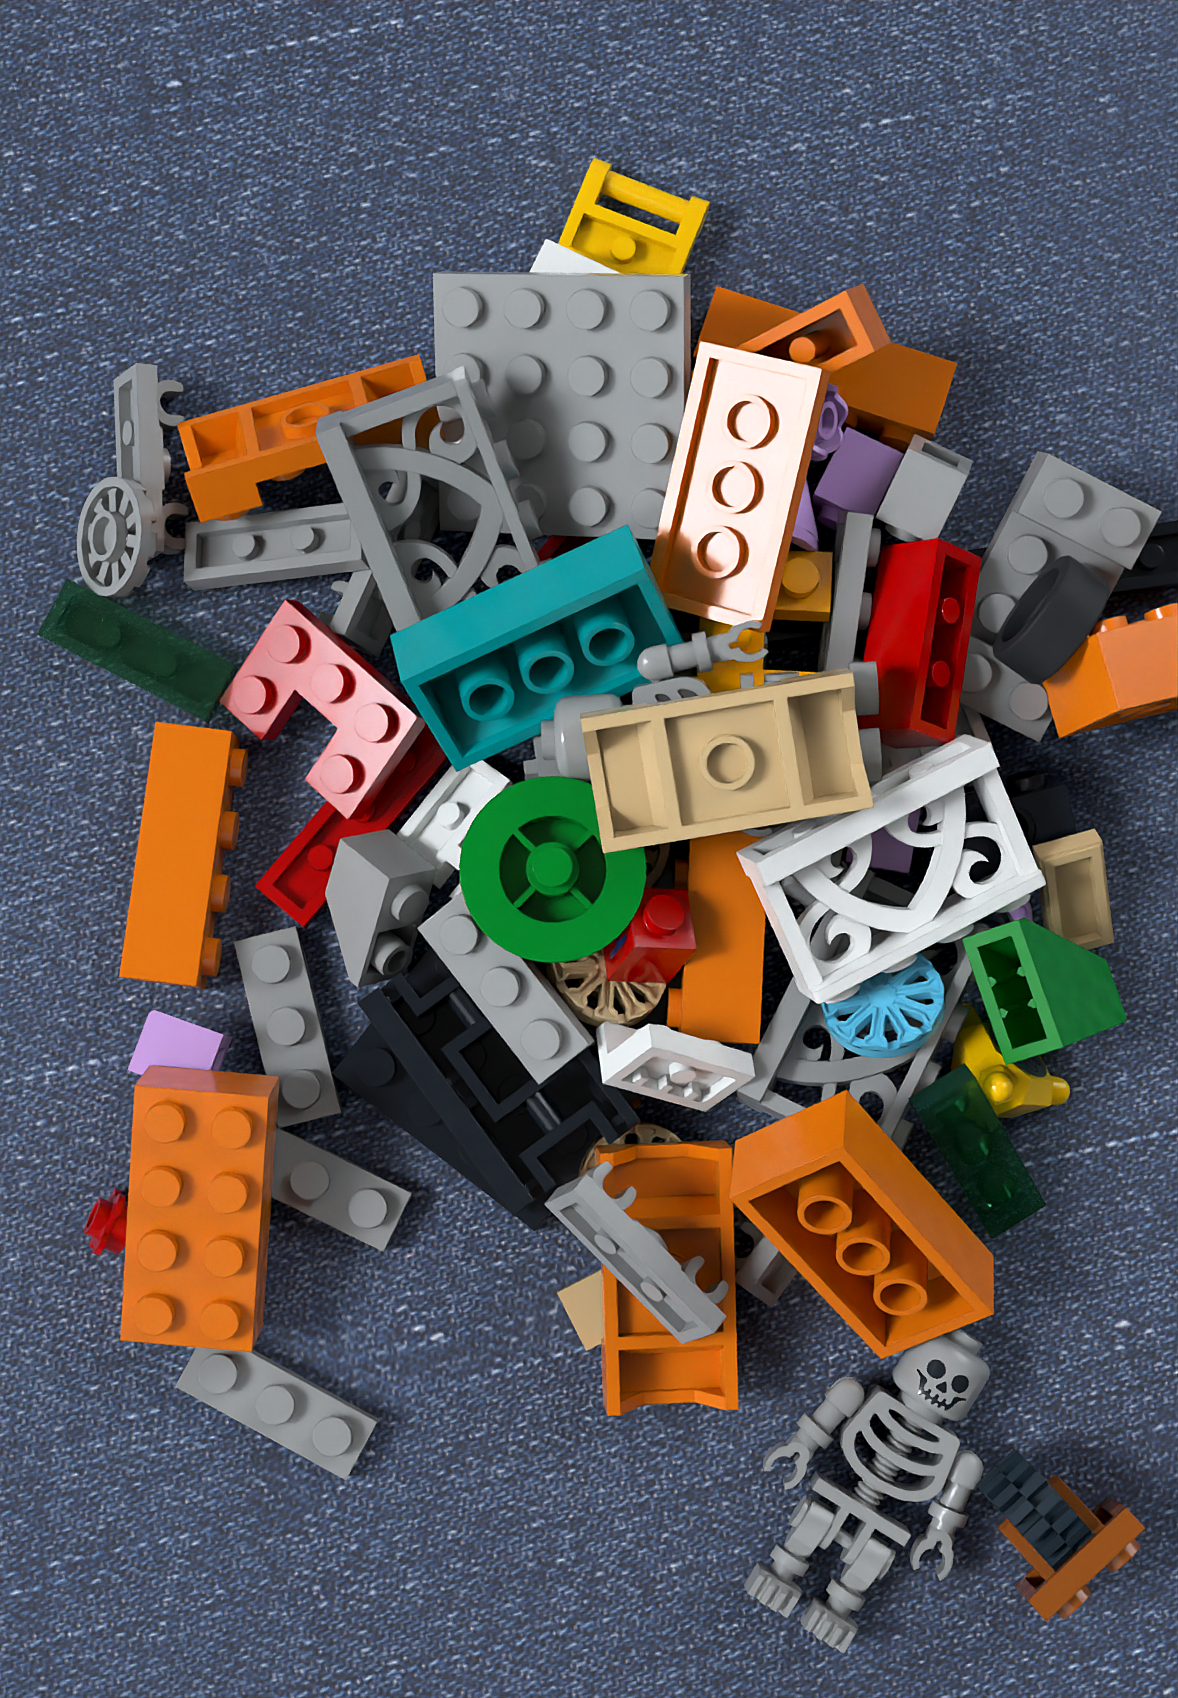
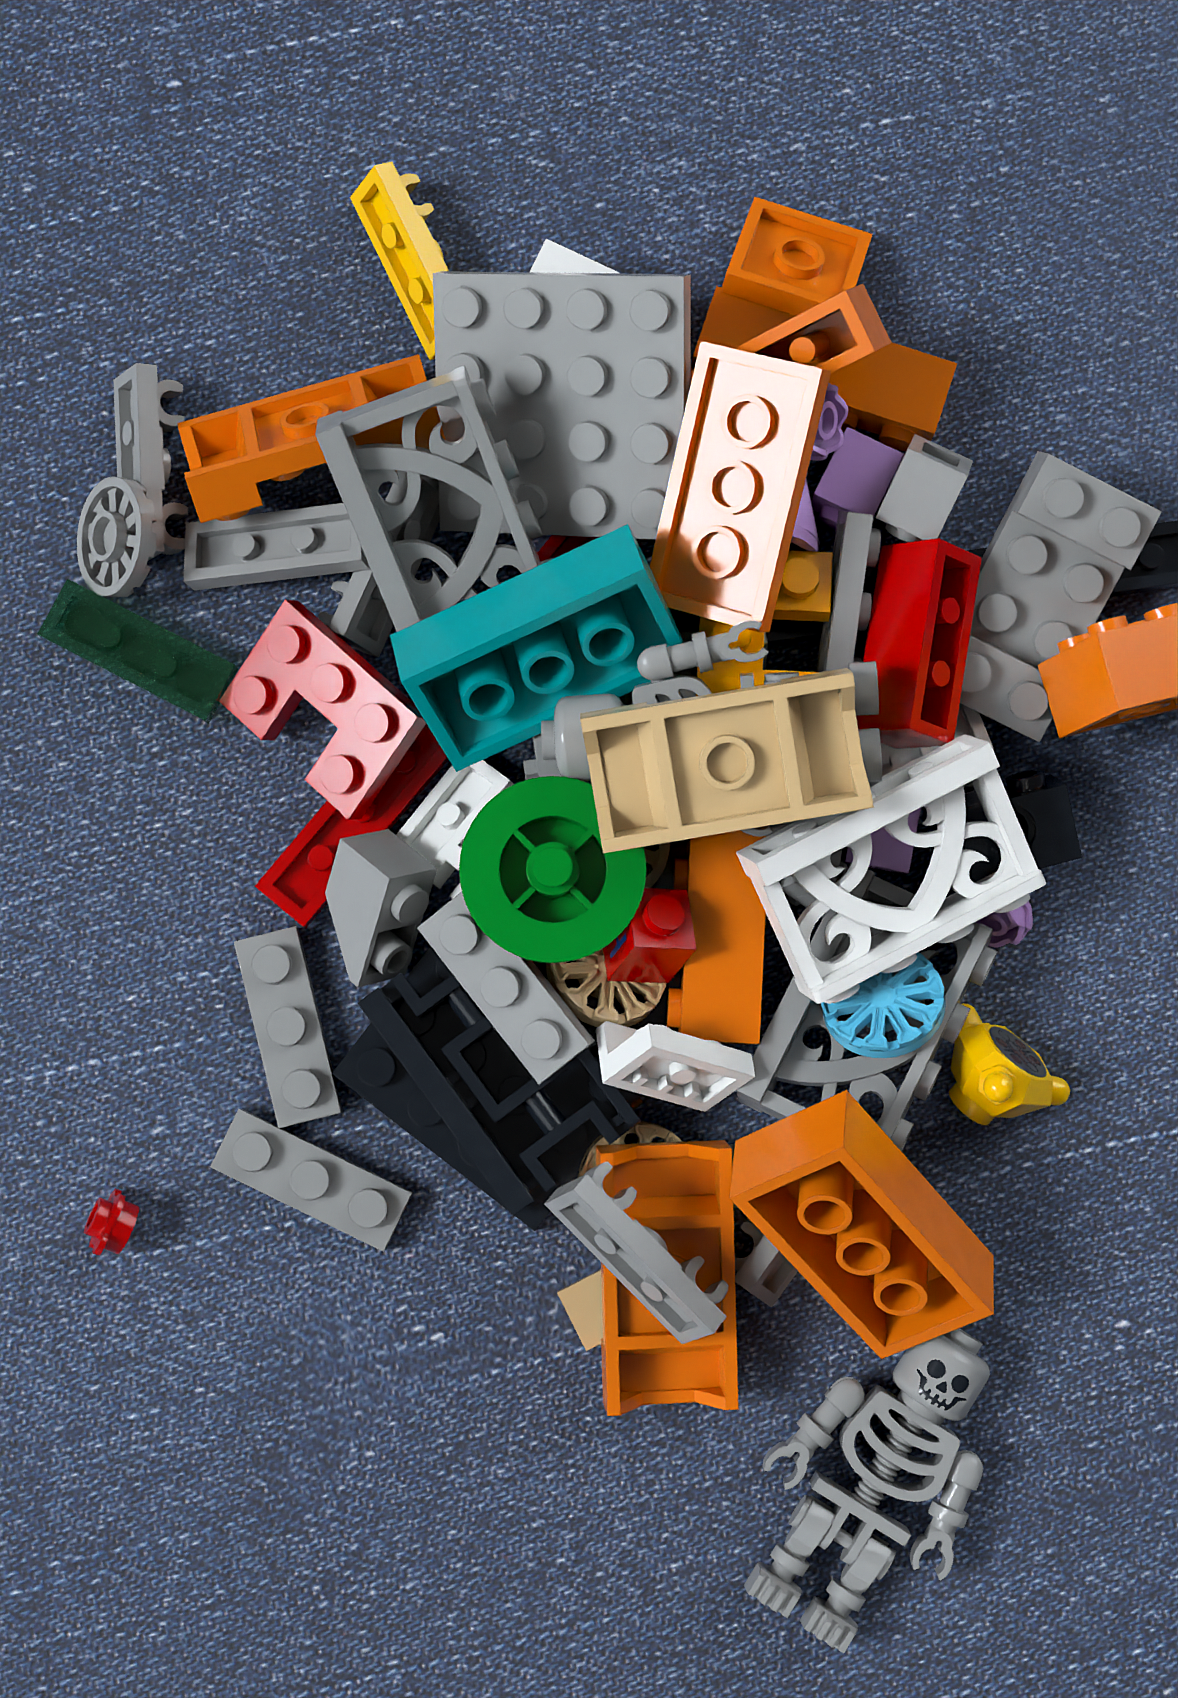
(178, 1044): lavender panel -> none
(182, 856): orange brick -> none
(199, 1208): orange brick -> none
(280, 1406): light grey plate -> none
(402, 243): none -> yellow plate
(626, 242): yellow plate -> none
(793, 258): none -> orange tile
(977, 1150): clear green plate -> none
(1041, 989): green slope -> none
(1051, 620): black tyre -> none
(1057, 1534): plate -> none
(1075, 889): tan tile -> none

